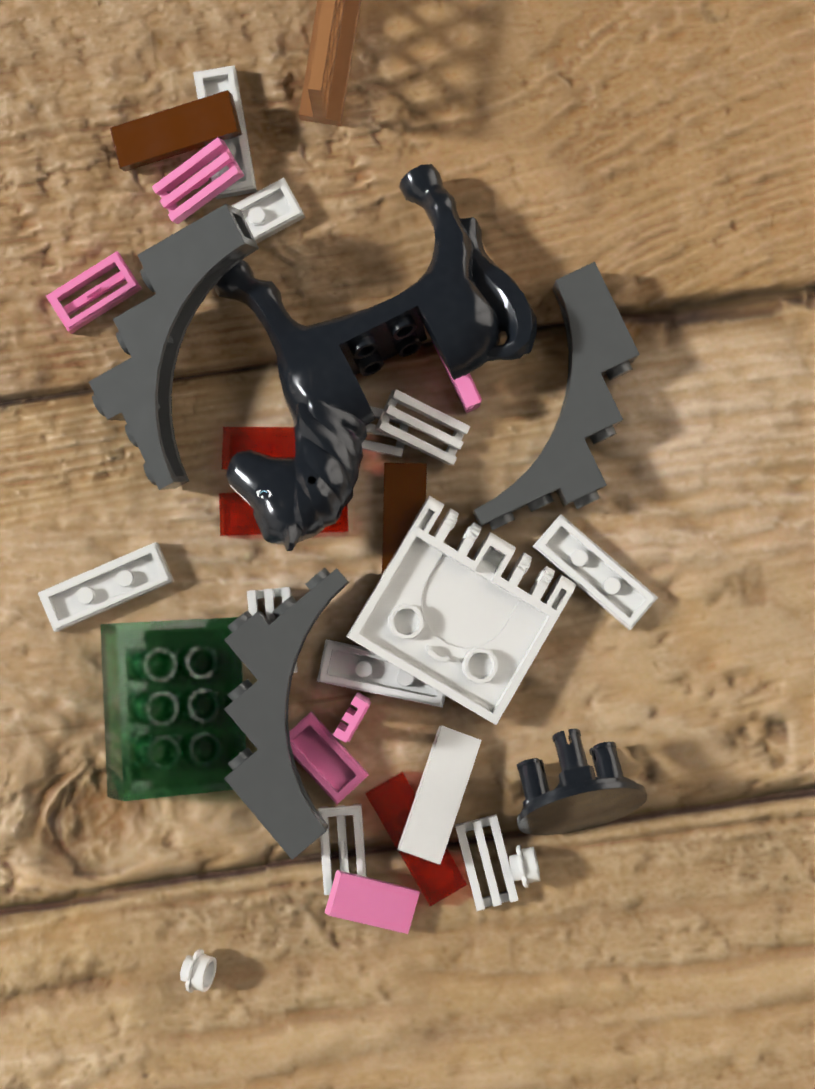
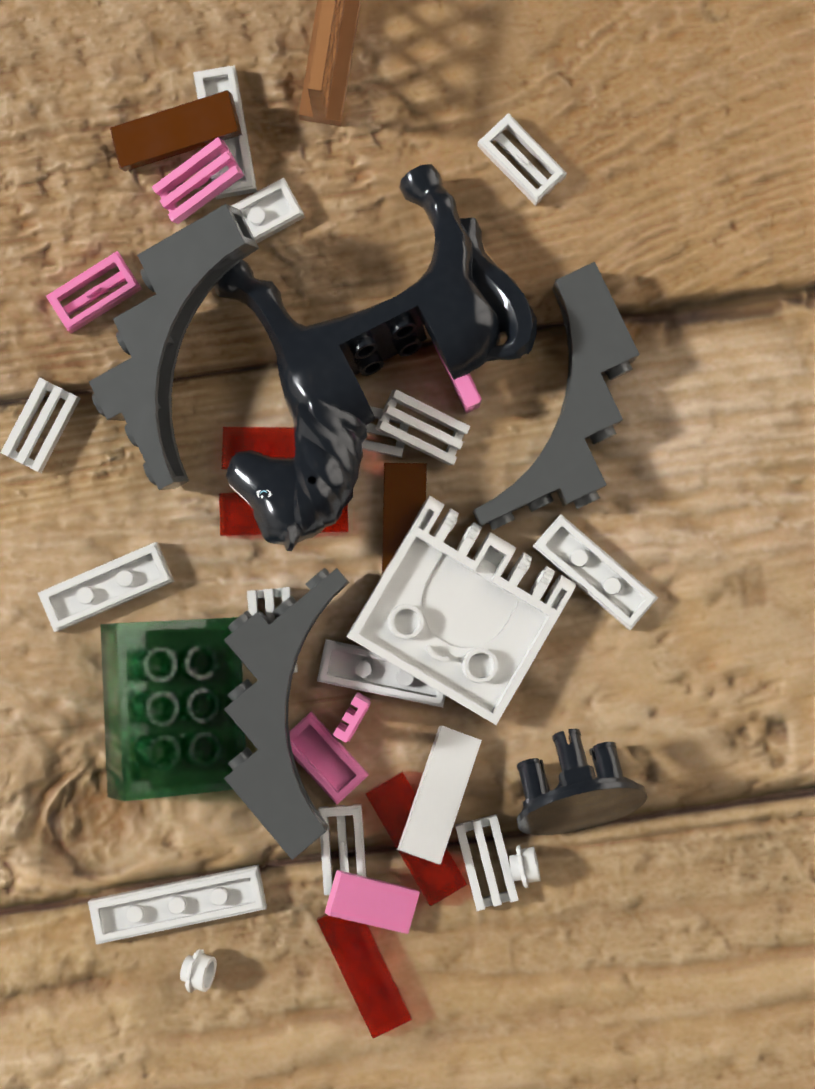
(25, 418): none -> white tile
(177, 904): none -> white tile
(365, 974): none -> clear red tile
(546, 185): none -> white tile

